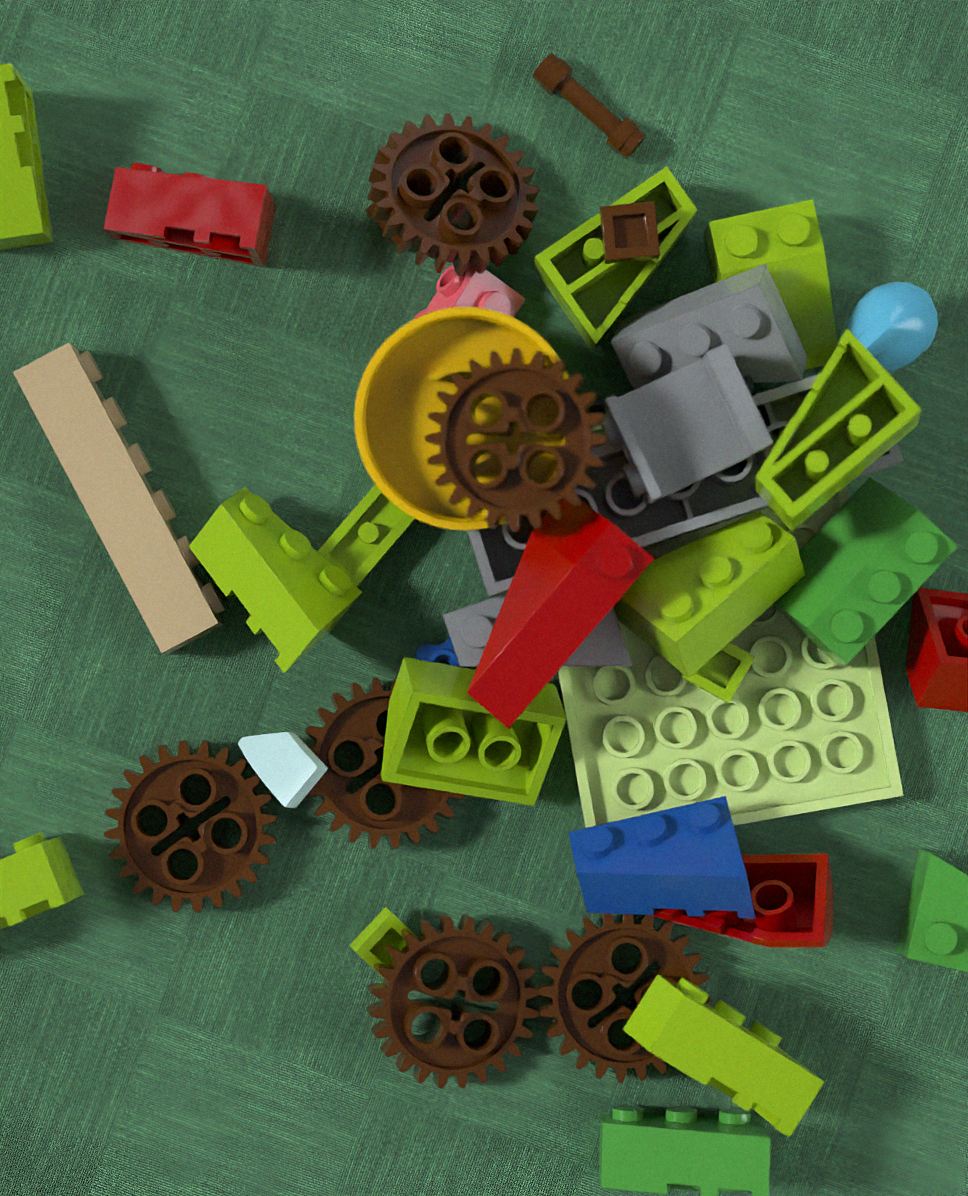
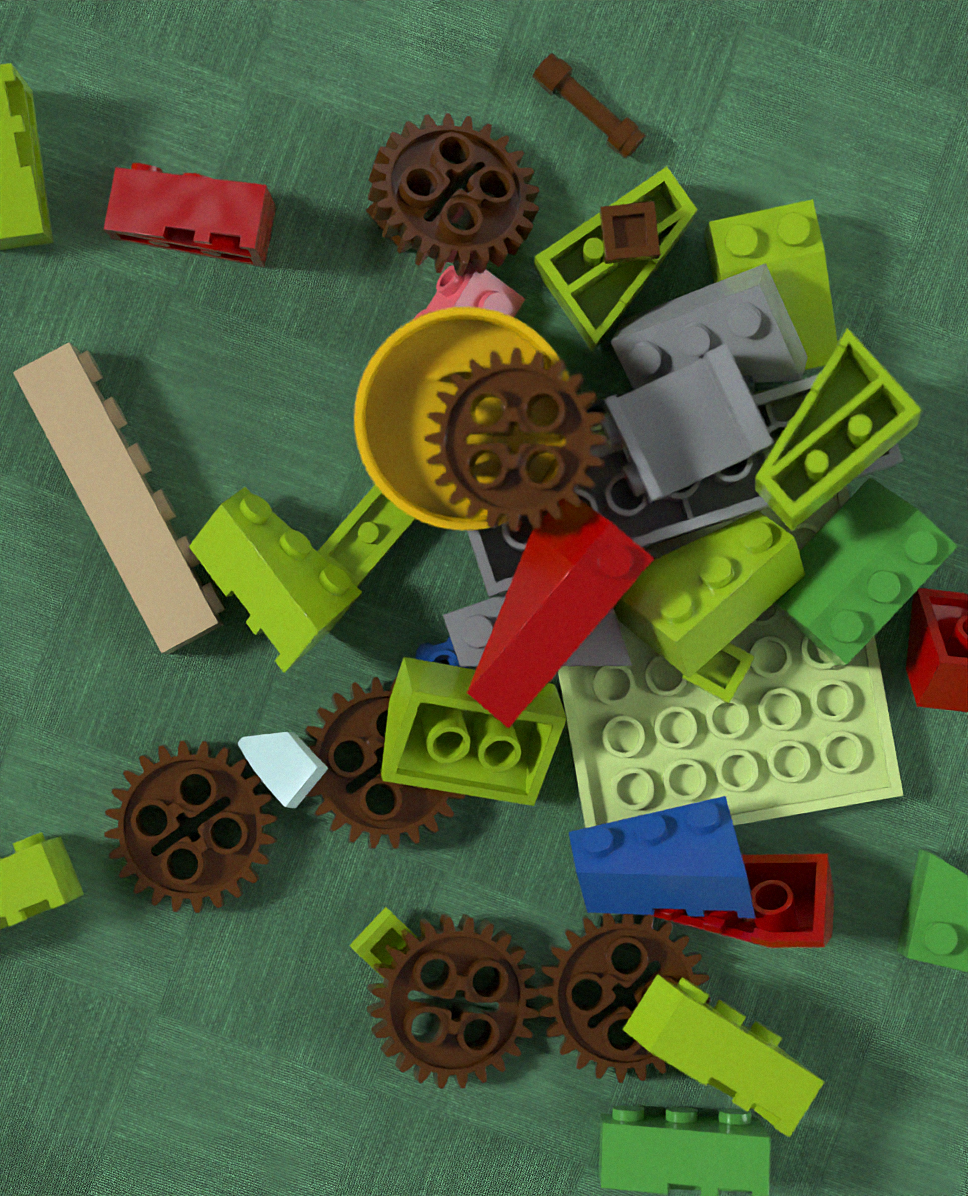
(894, 323): medium azure piece -> none

